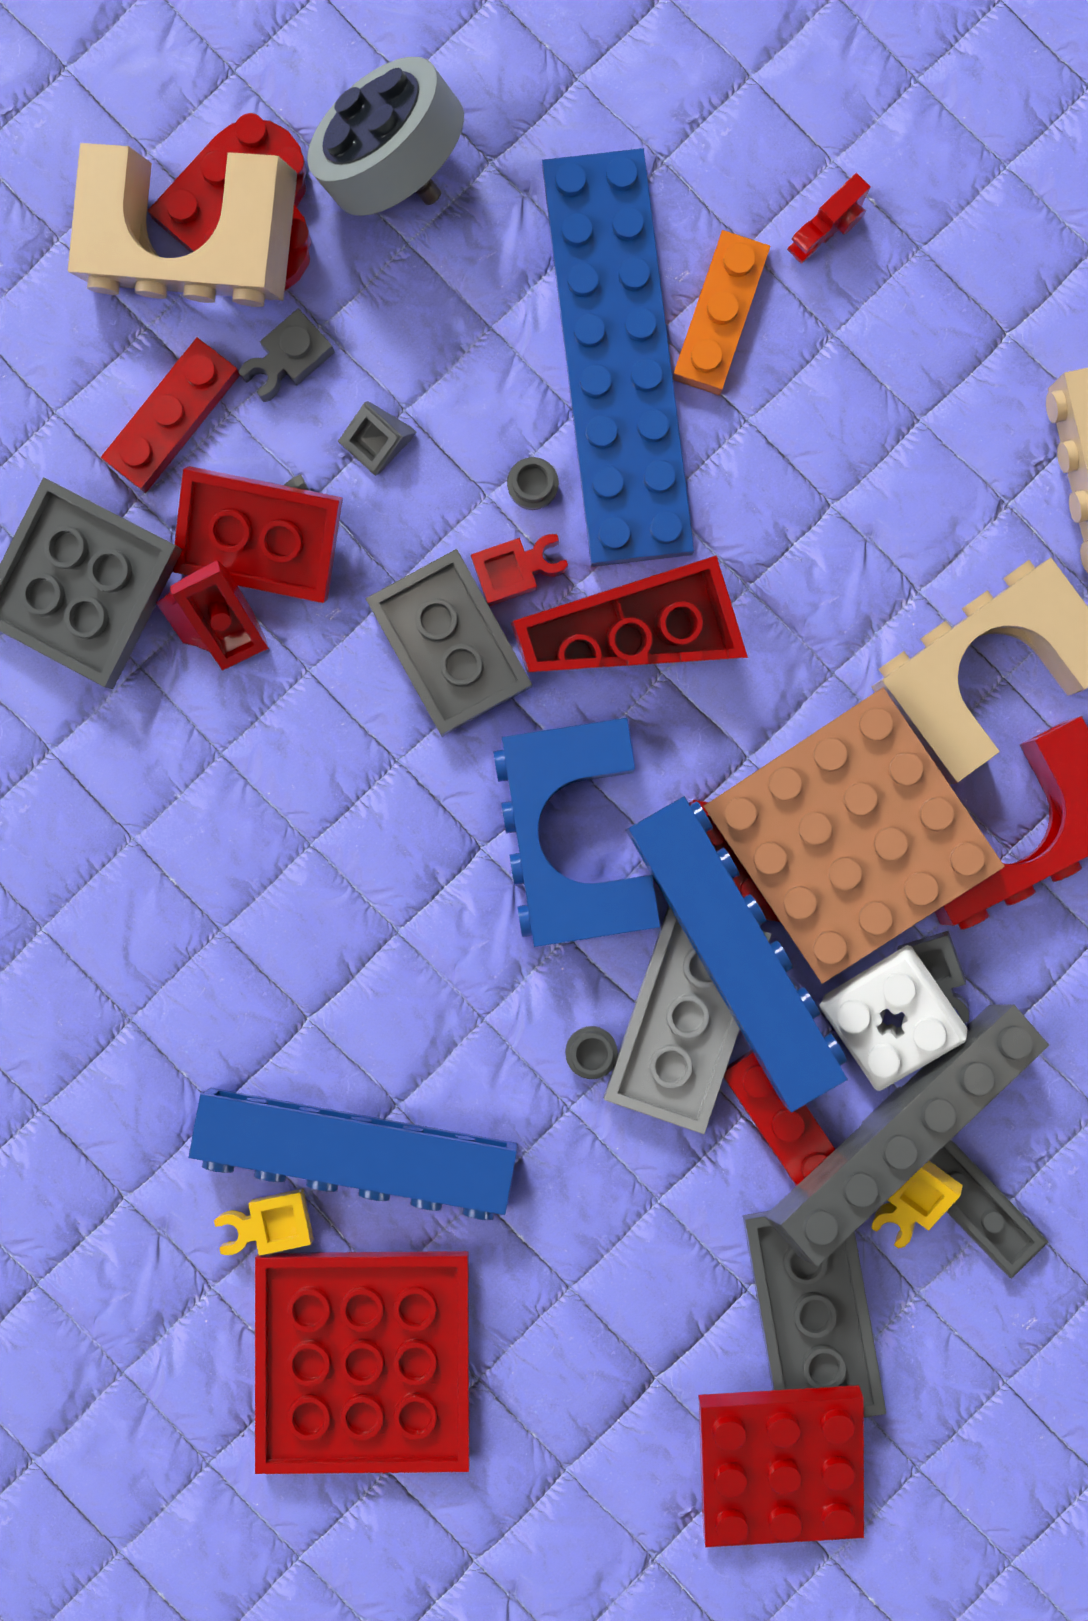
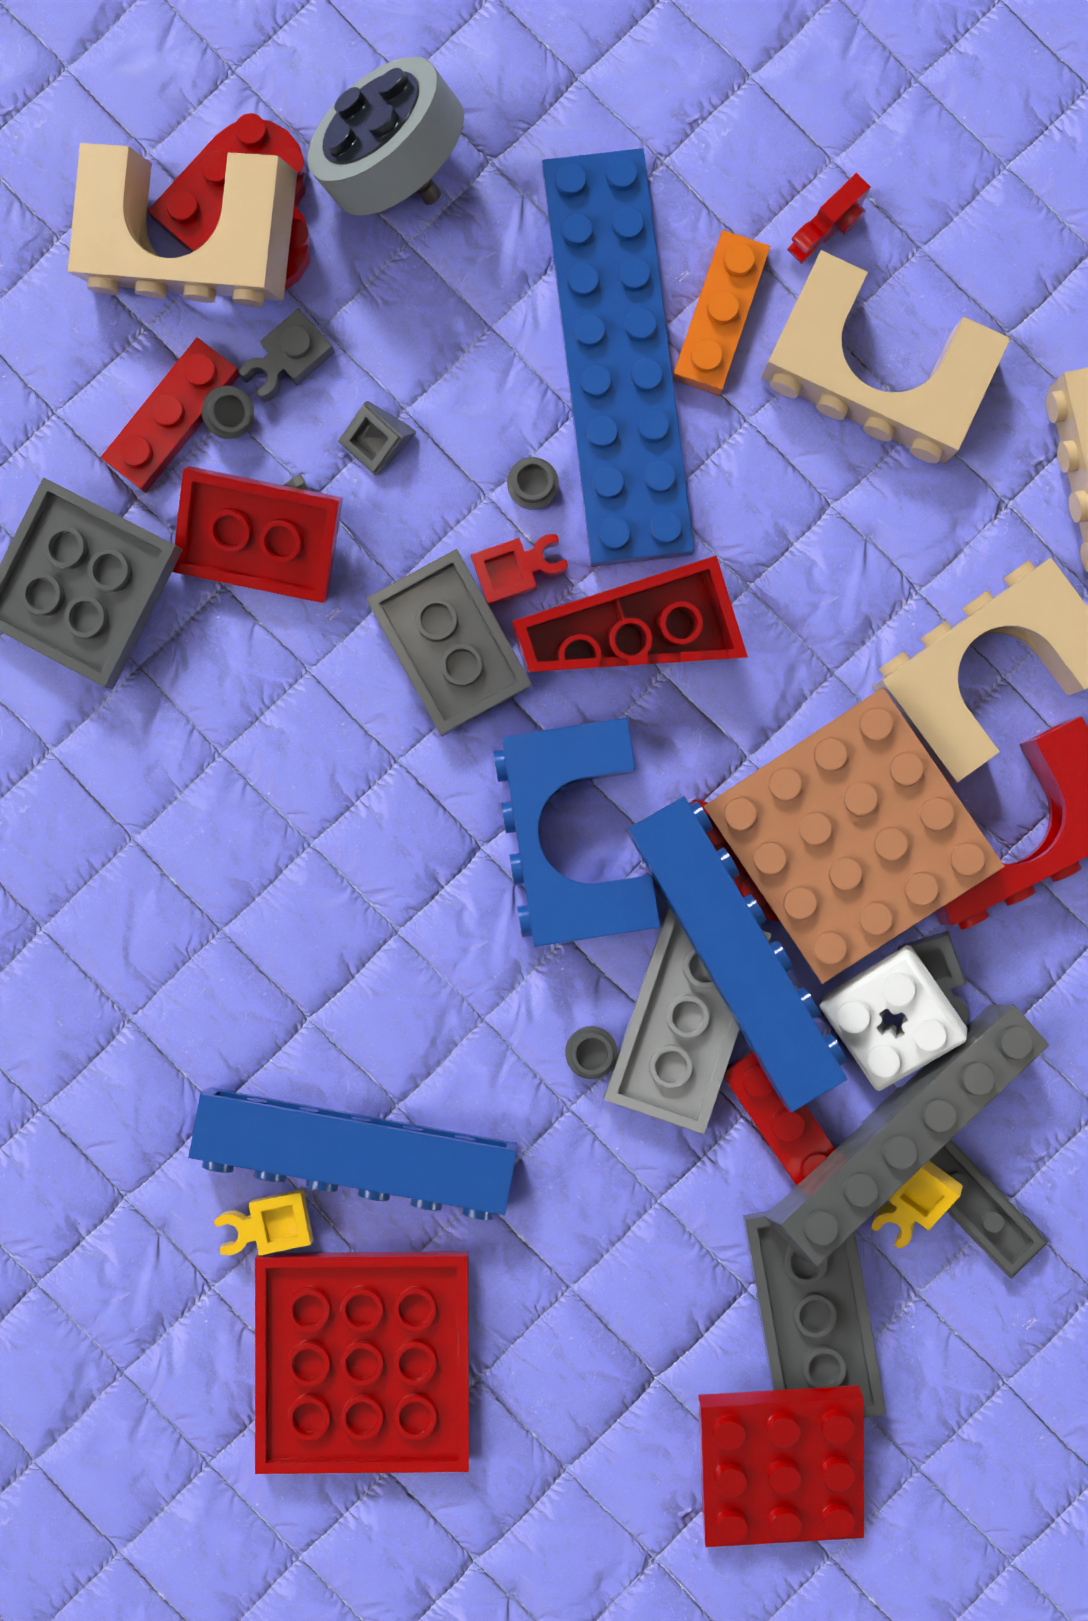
(214, 616): red slope -> none
(228, 412): none -> dark grey plate
(926, 418): none -> tan arch

